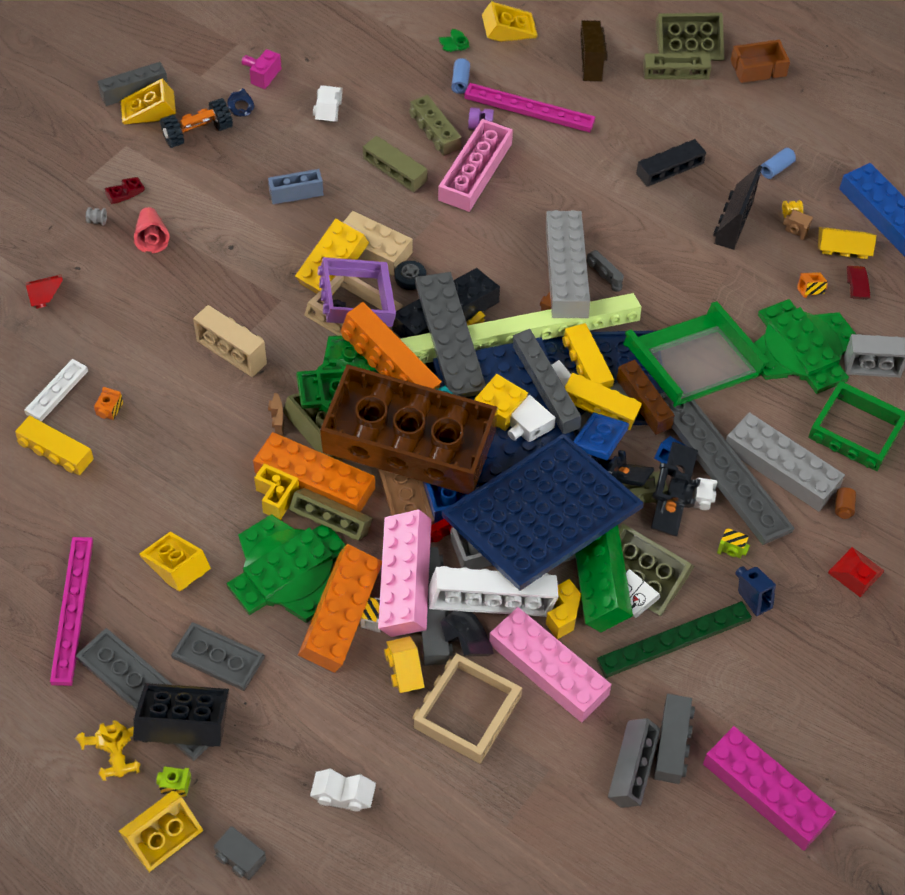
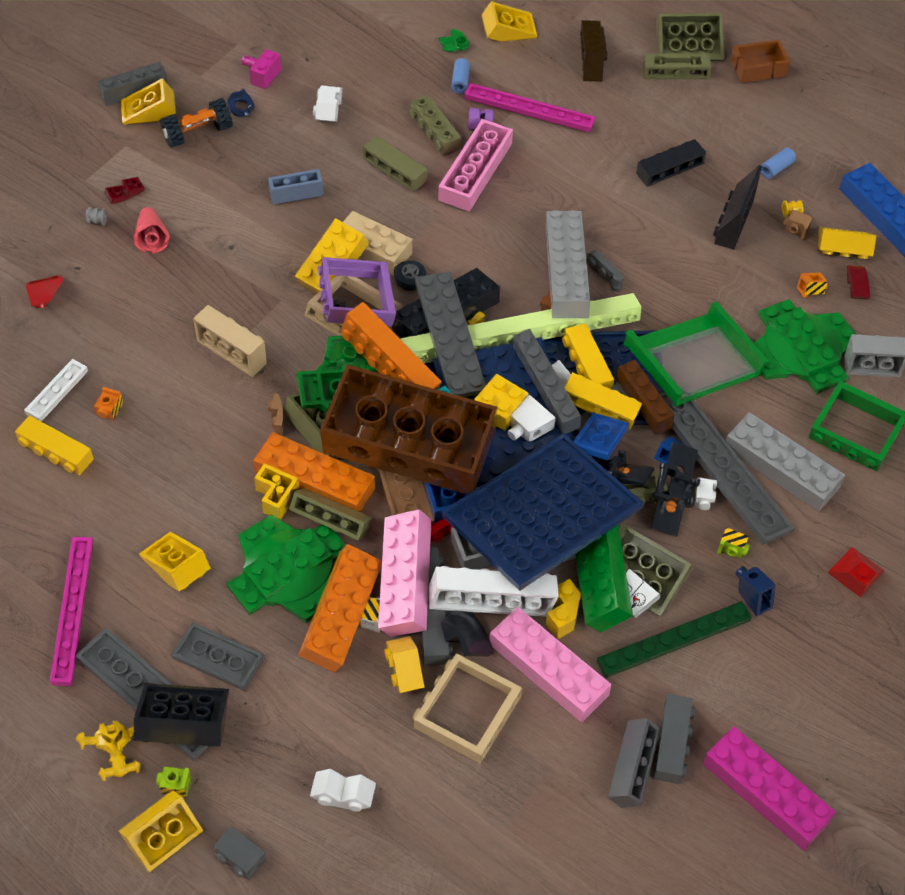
(845, 503): dark orange brick -> none

